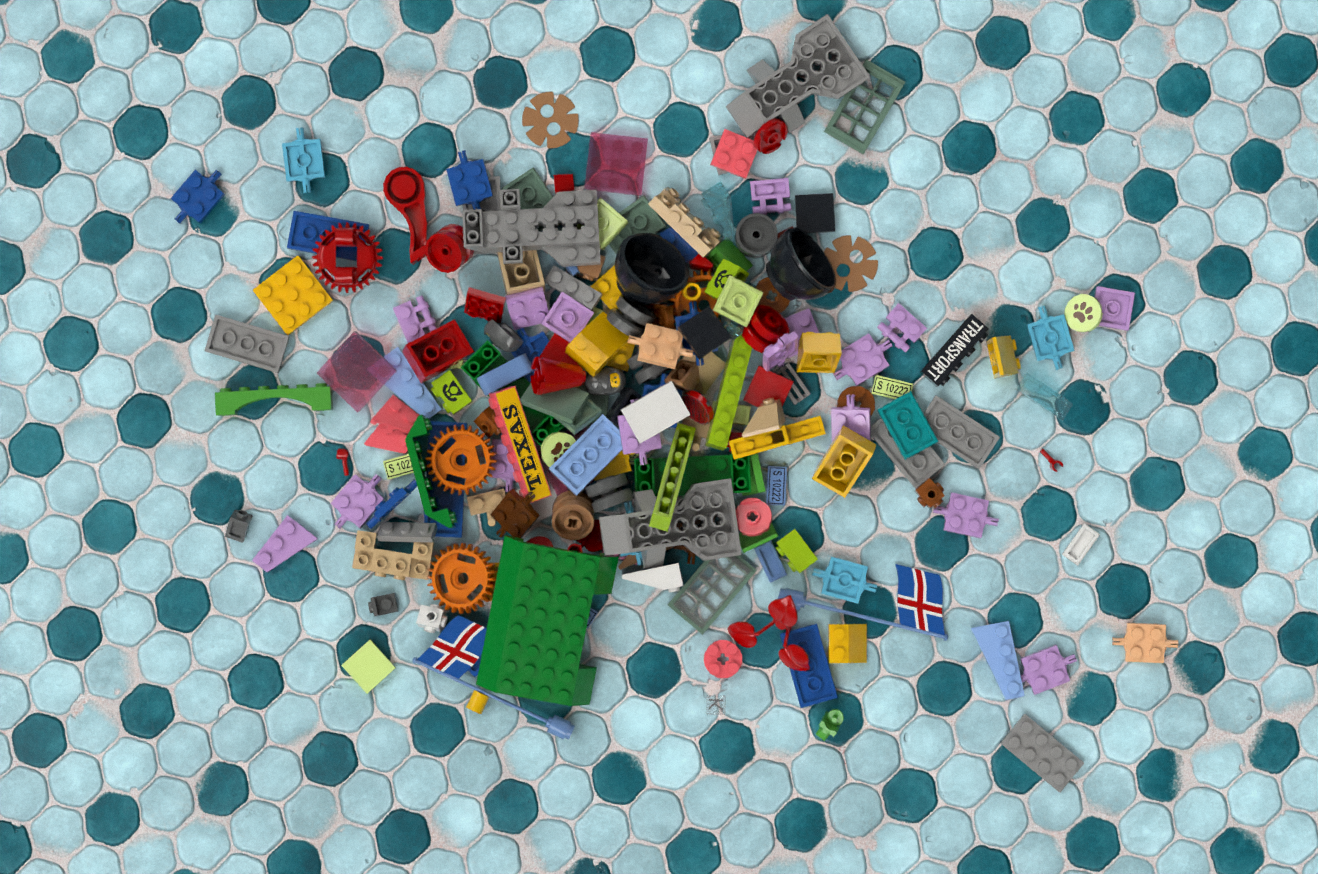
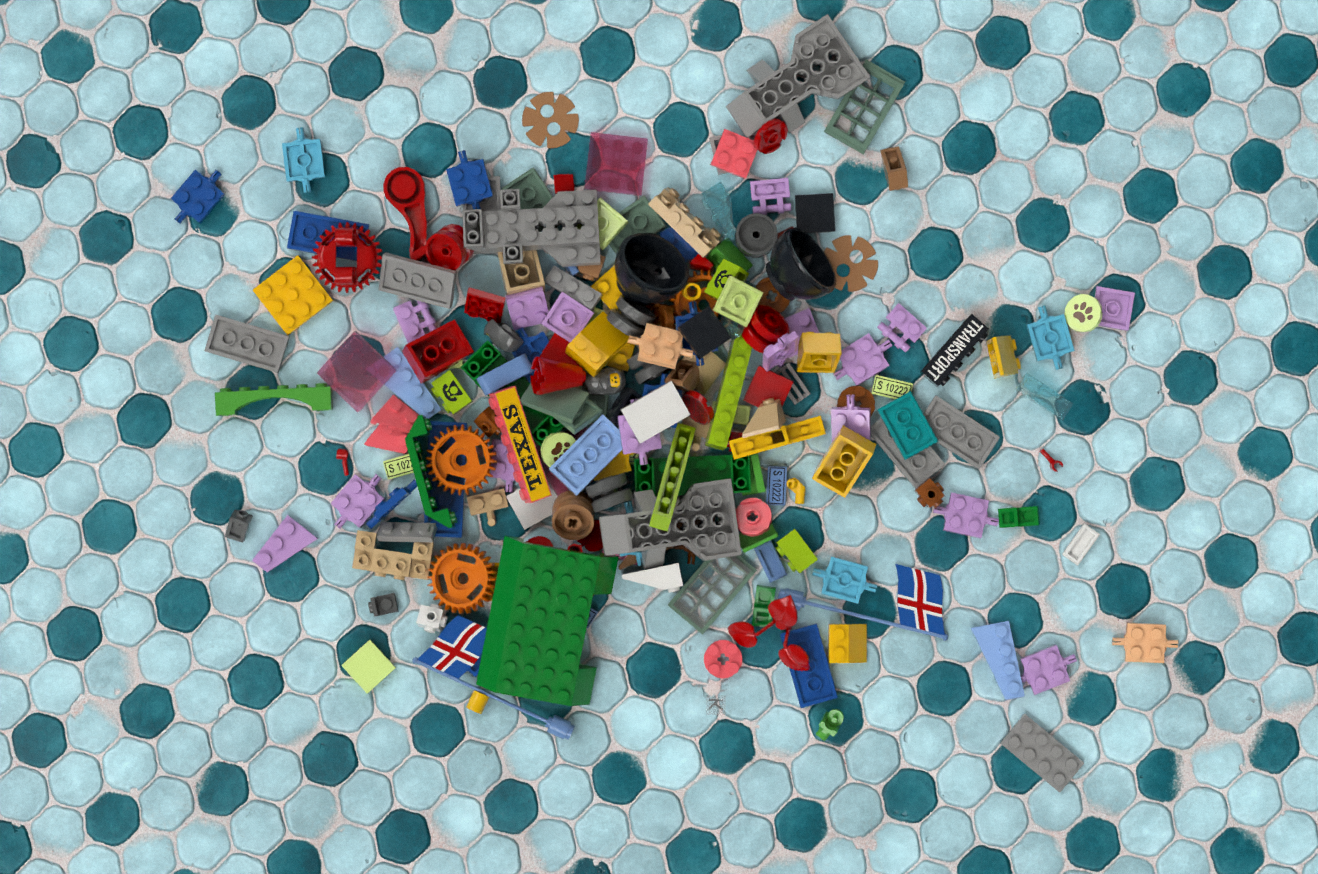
(417, 280): none -> light grey plate
(515, 514): reddish brown plate -> none
(763, 597): none -> green slope
(798, 488): none -> yellow arm
(894, 168): none -> medium nougat slope
(1018, 517): none -> green slope

